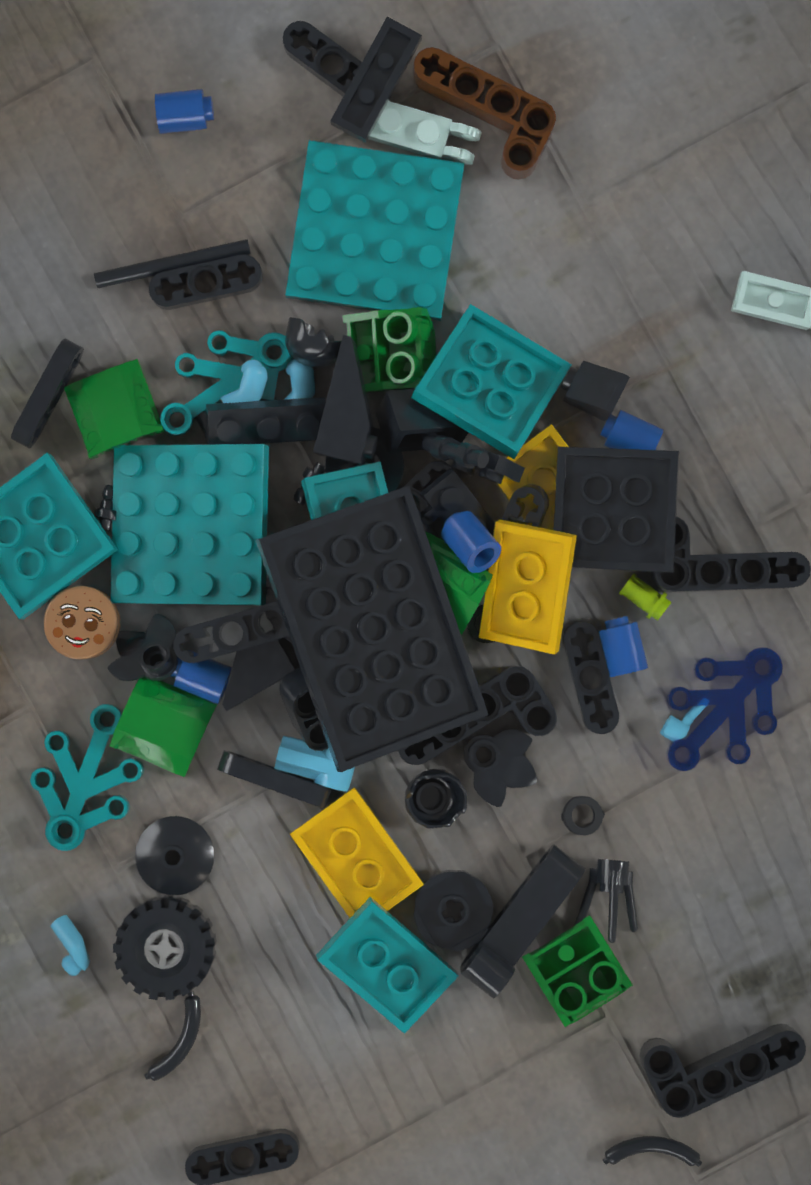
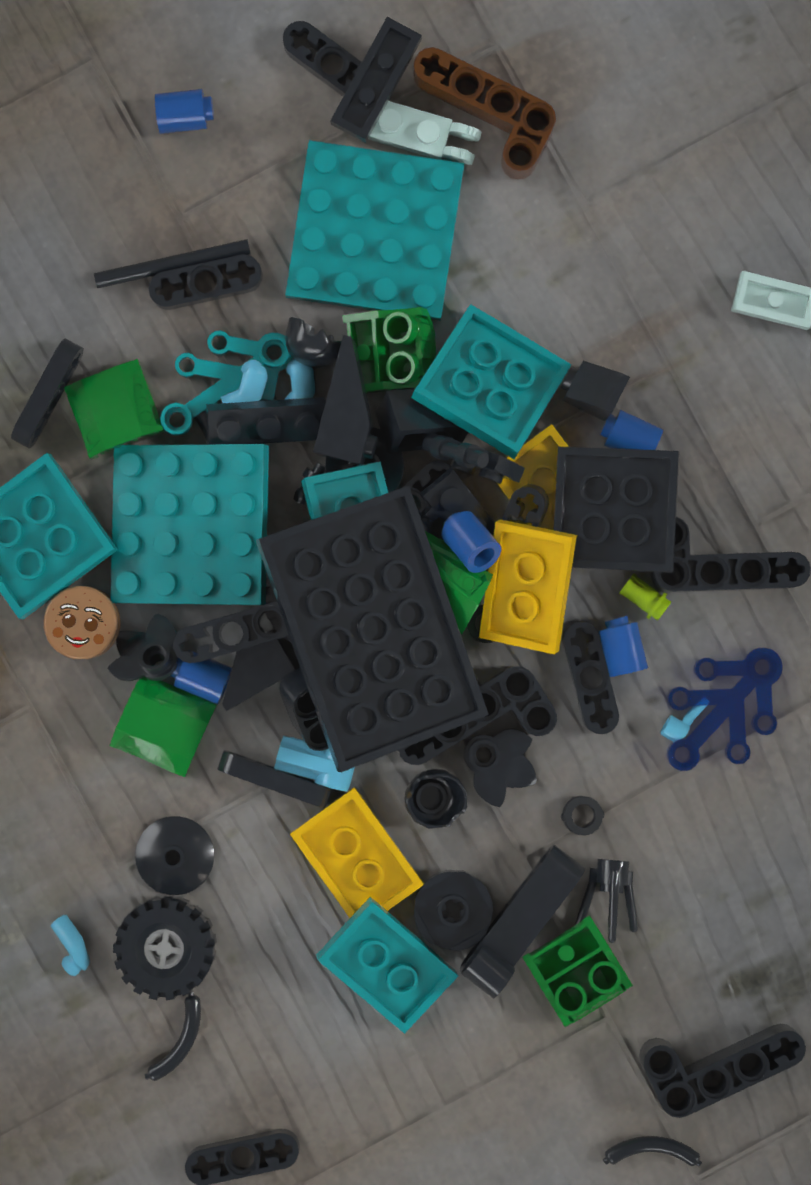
(82, 783): teal plant -> none
(105, 513): black piece -> none

